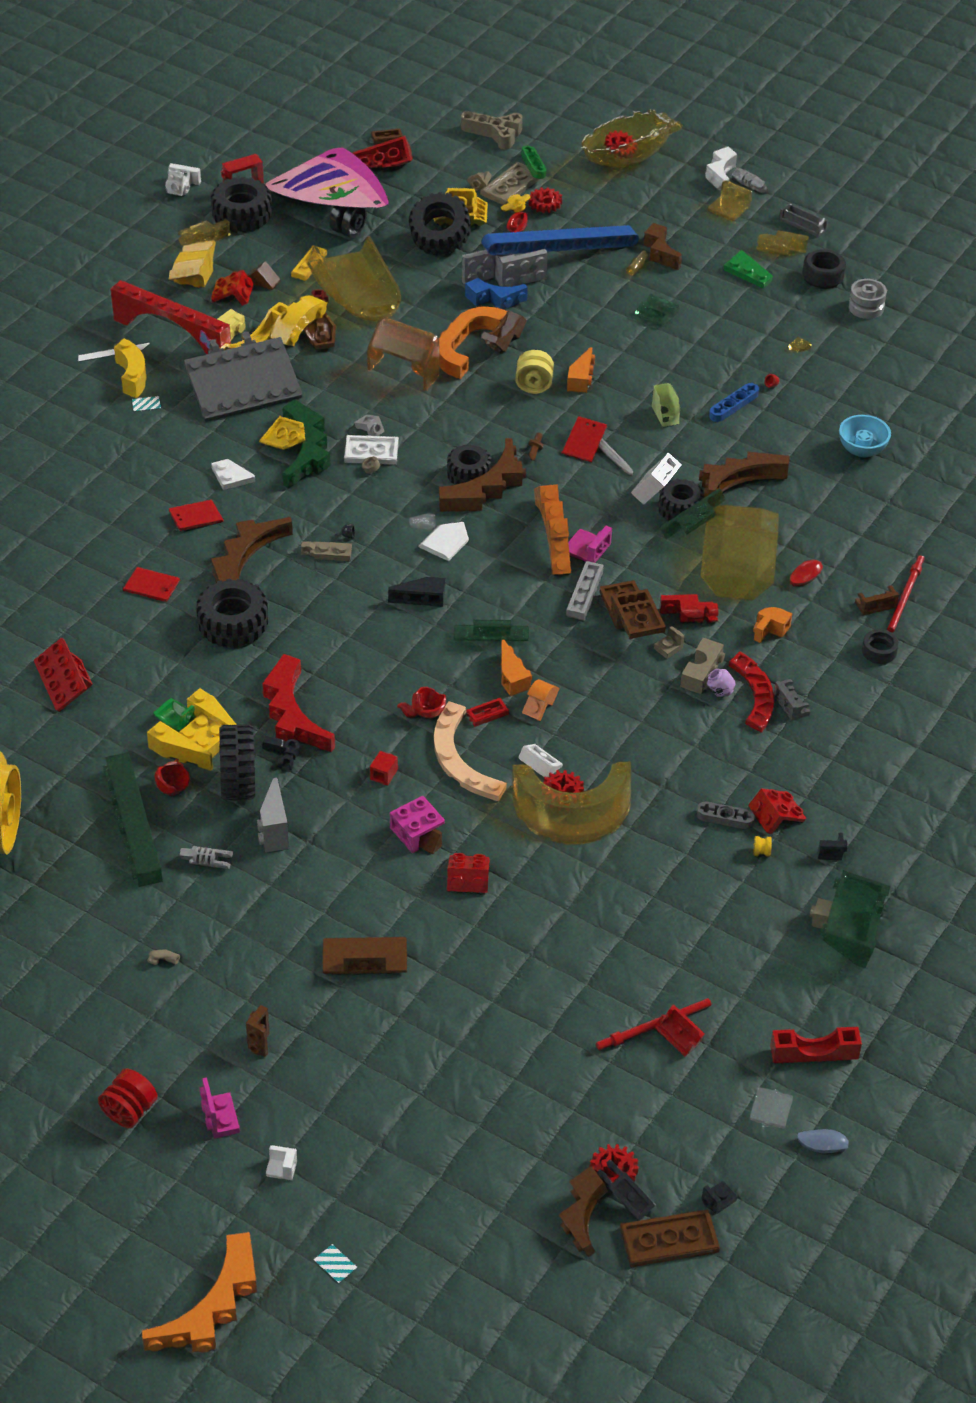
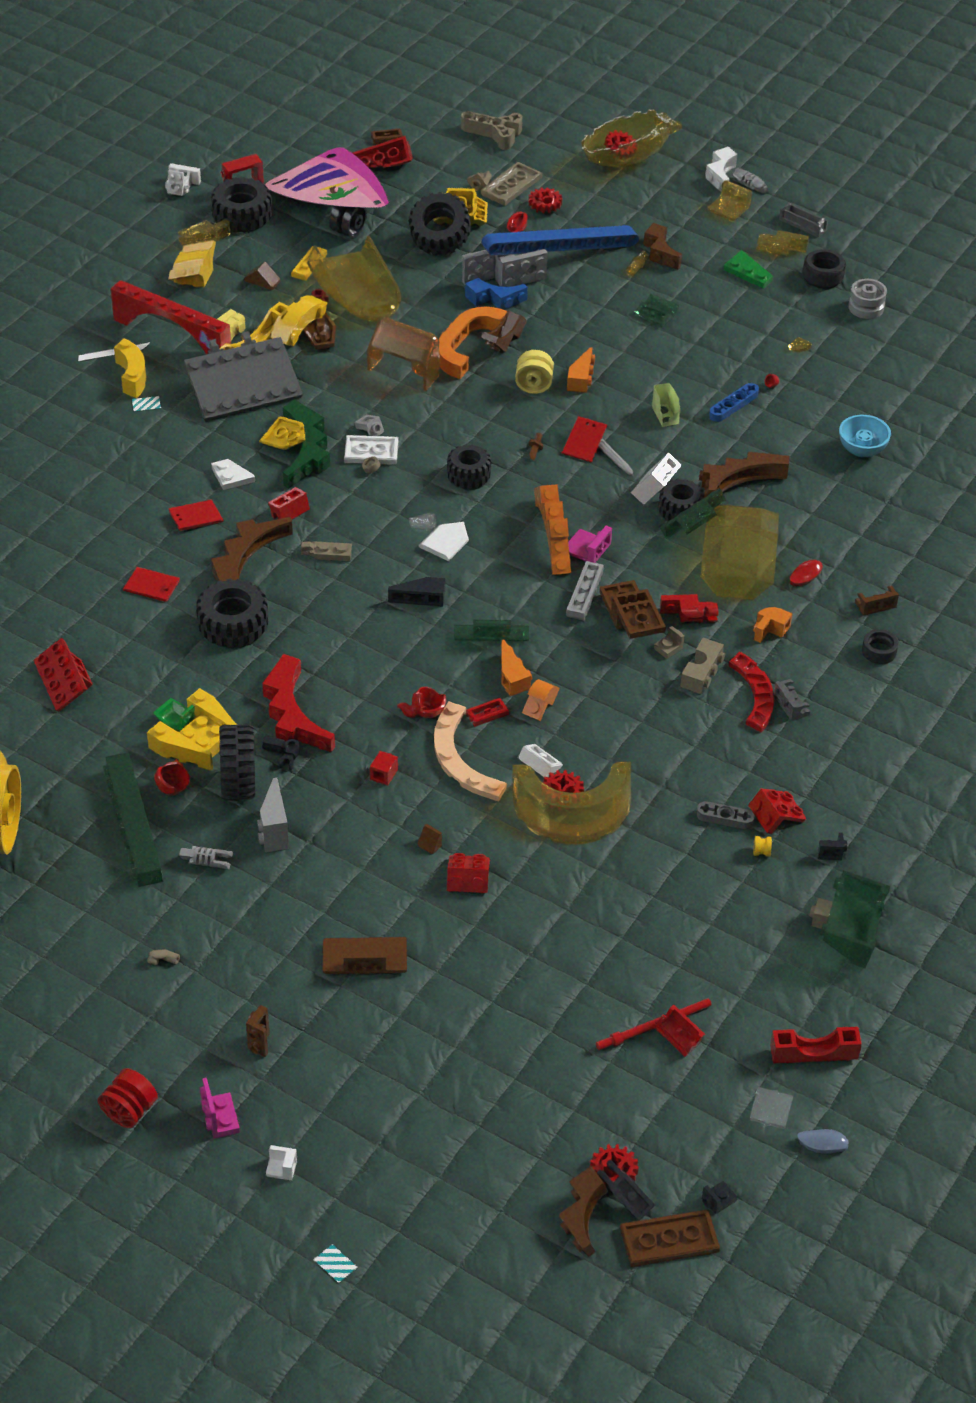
(217, 1307): orange arch -> none
(237, 284): red bracket -> none
(289, 504): none -> red hinge
(348, 531): black hinge -> none
(413, 821): dark pink bracket -> none
(472, 494): reddish brown arch -> none
(516, 203): yellow plate -> none
(533, 162): green beam -> none
(721, 682): lavender head -> none
(914, 572): red bar -> none

